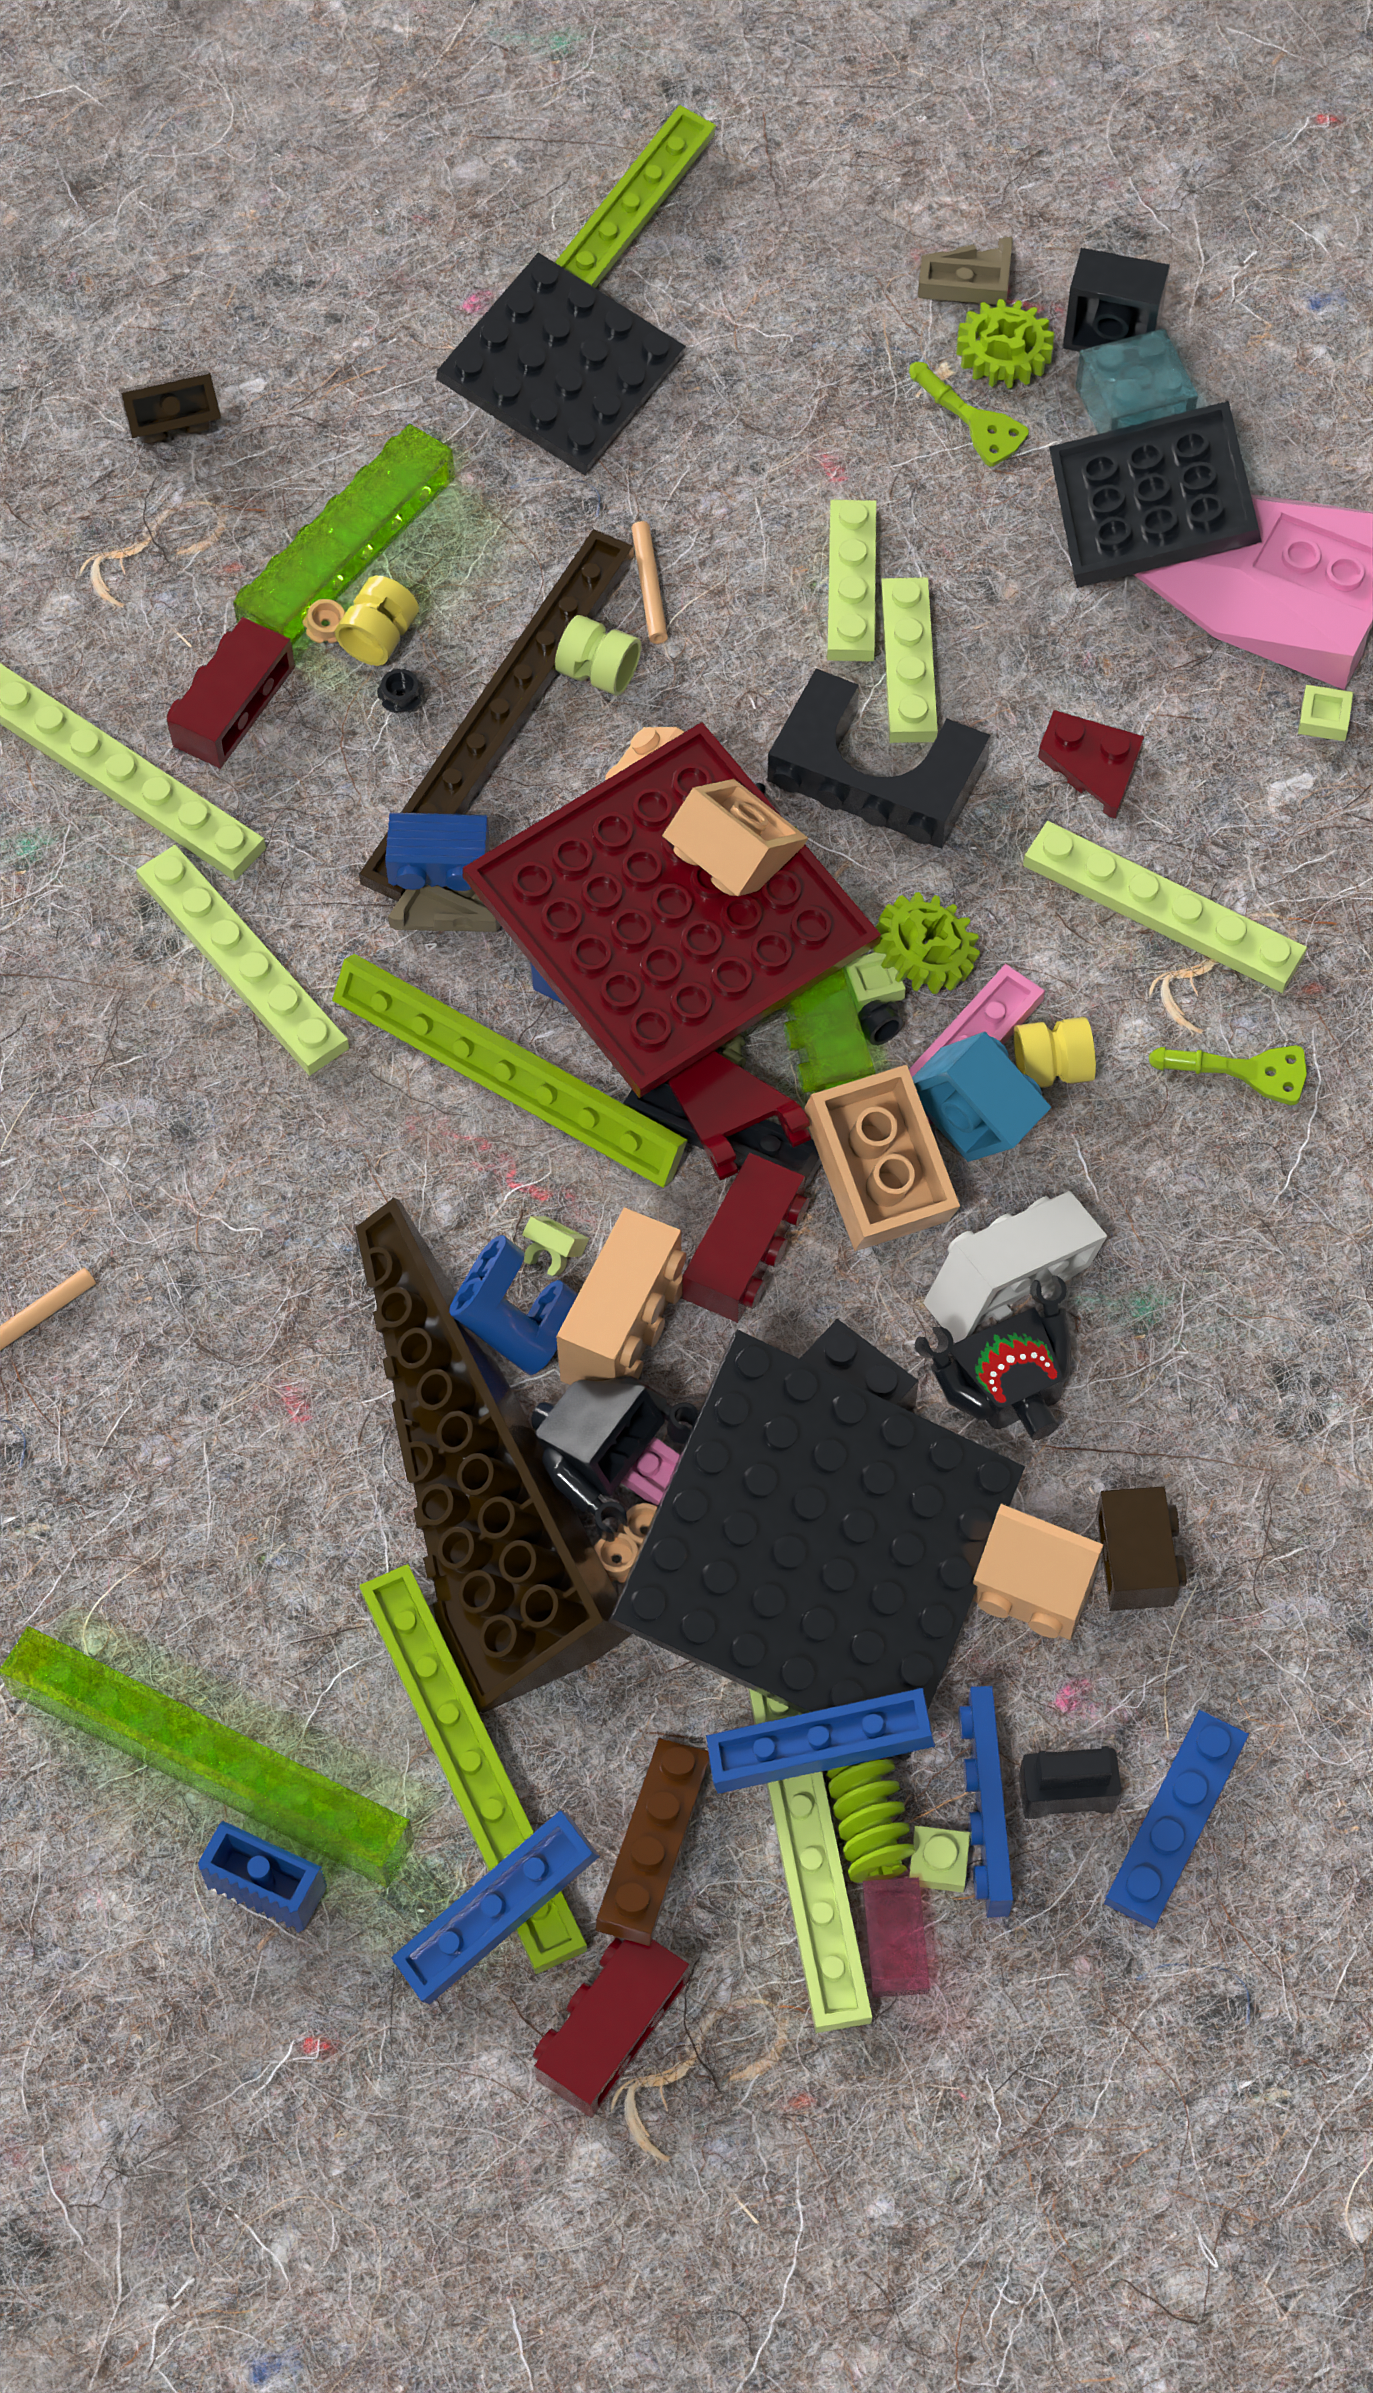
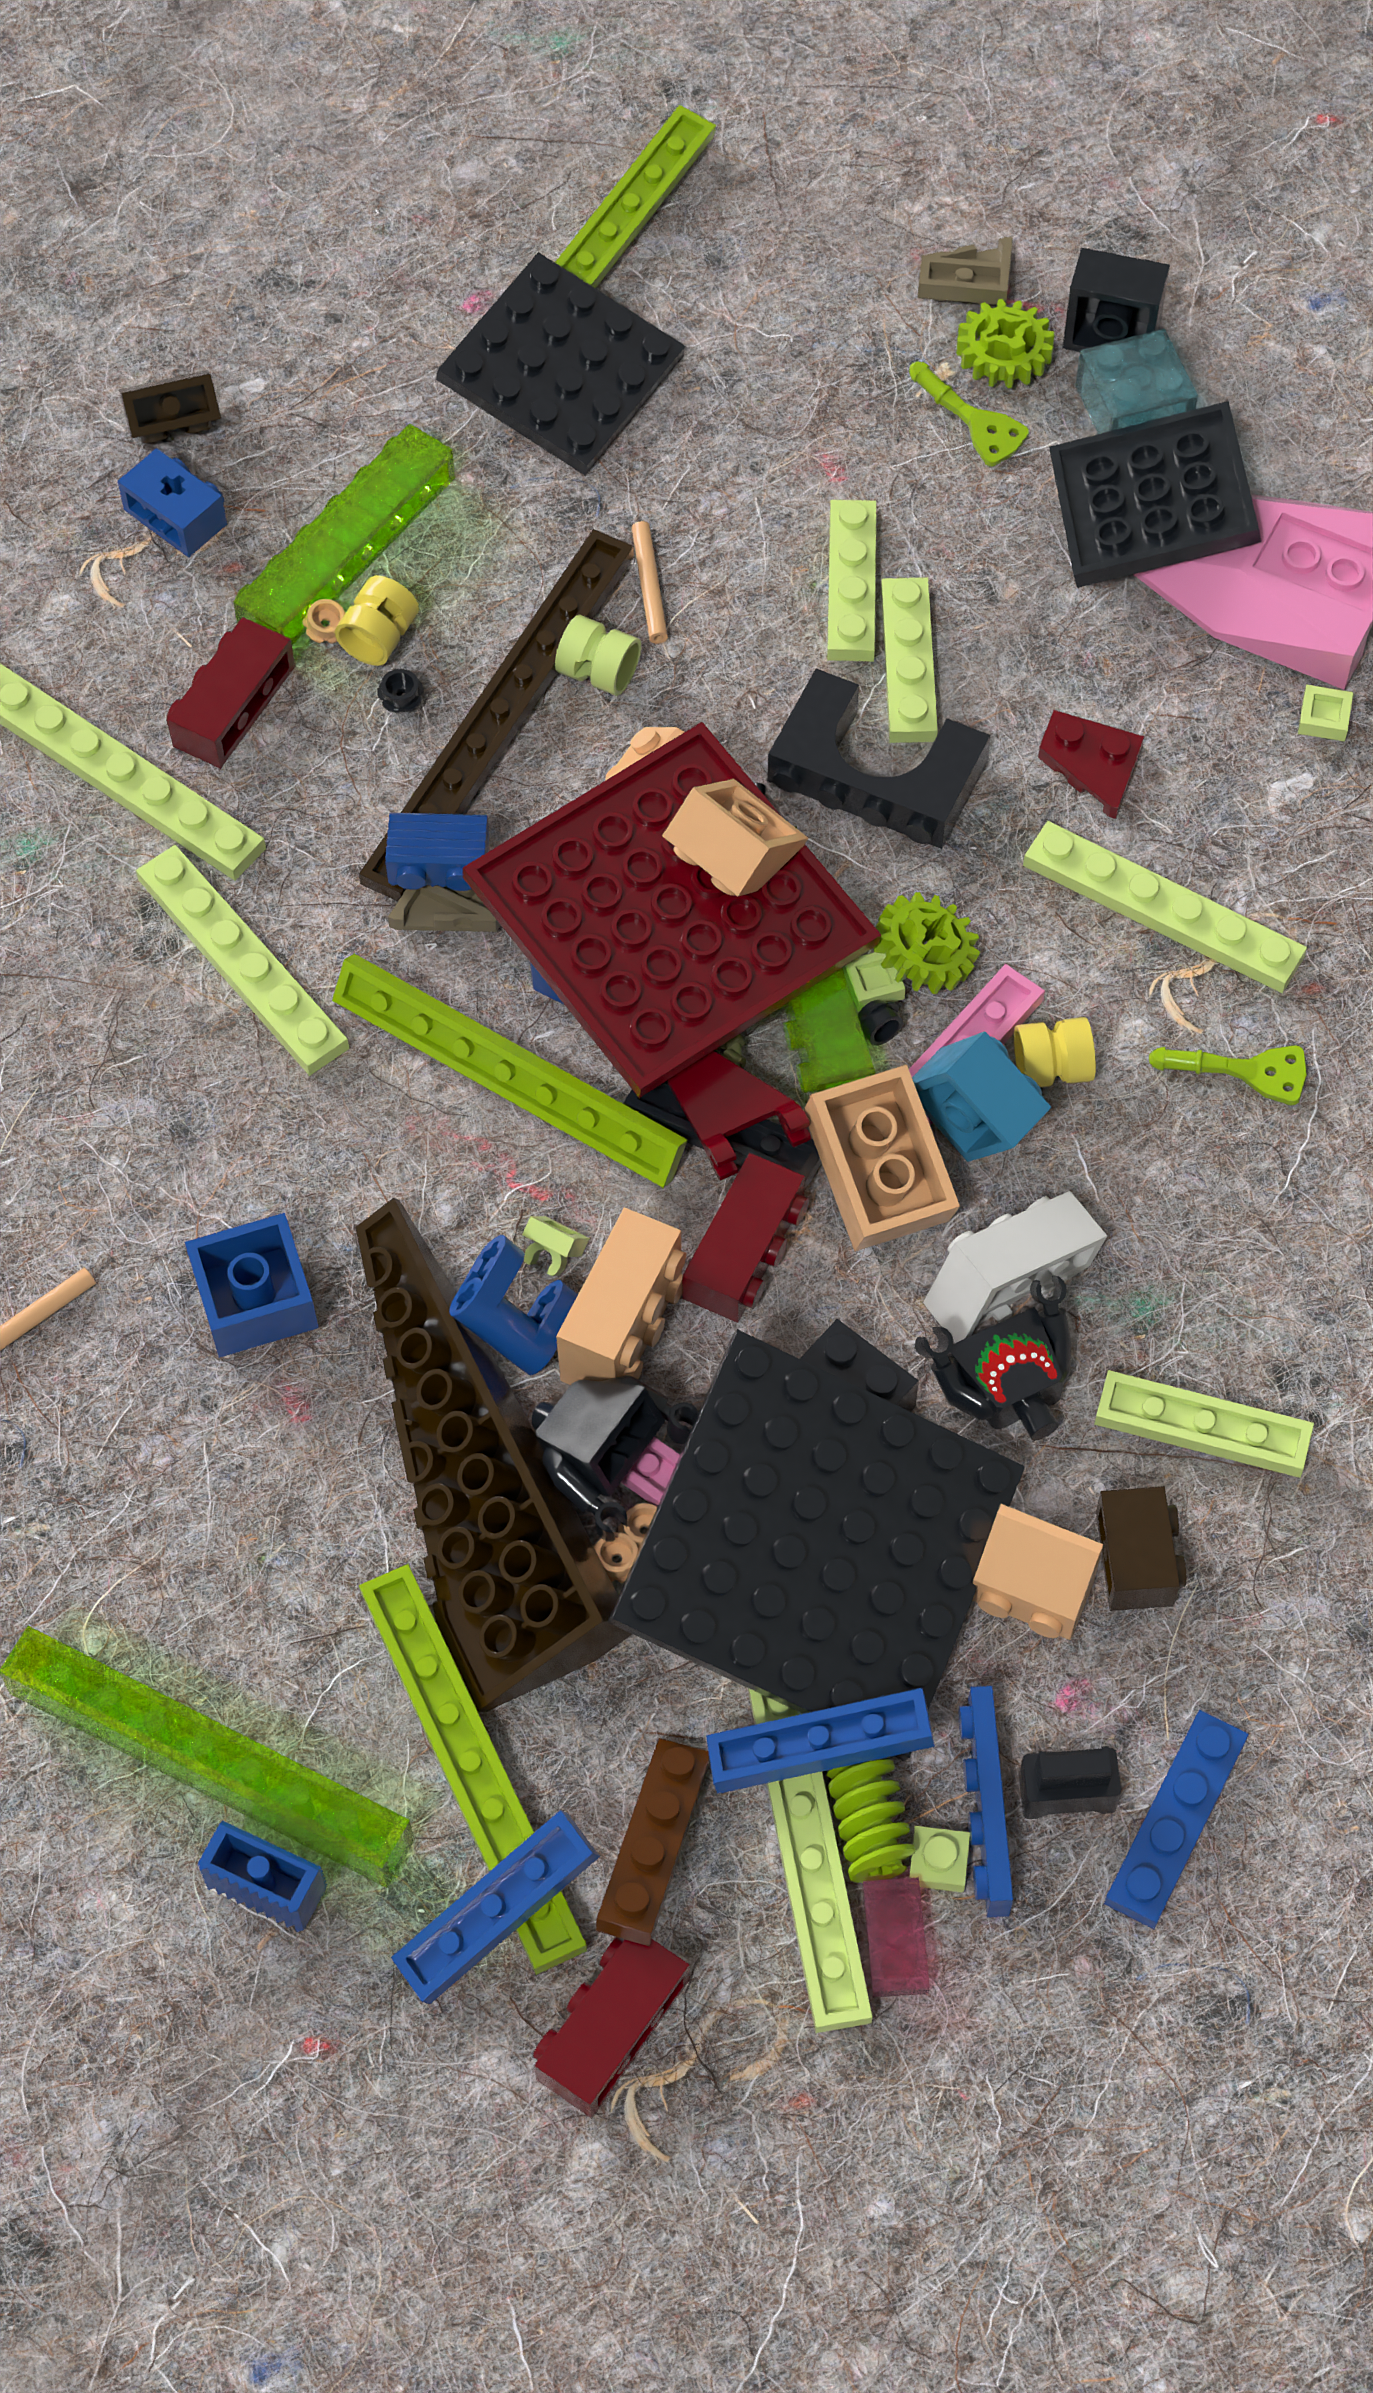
(173, 502): none -> blue brick
(252, 1285): none -> blue brick
(1204, 1423): none -> yellowish green plate

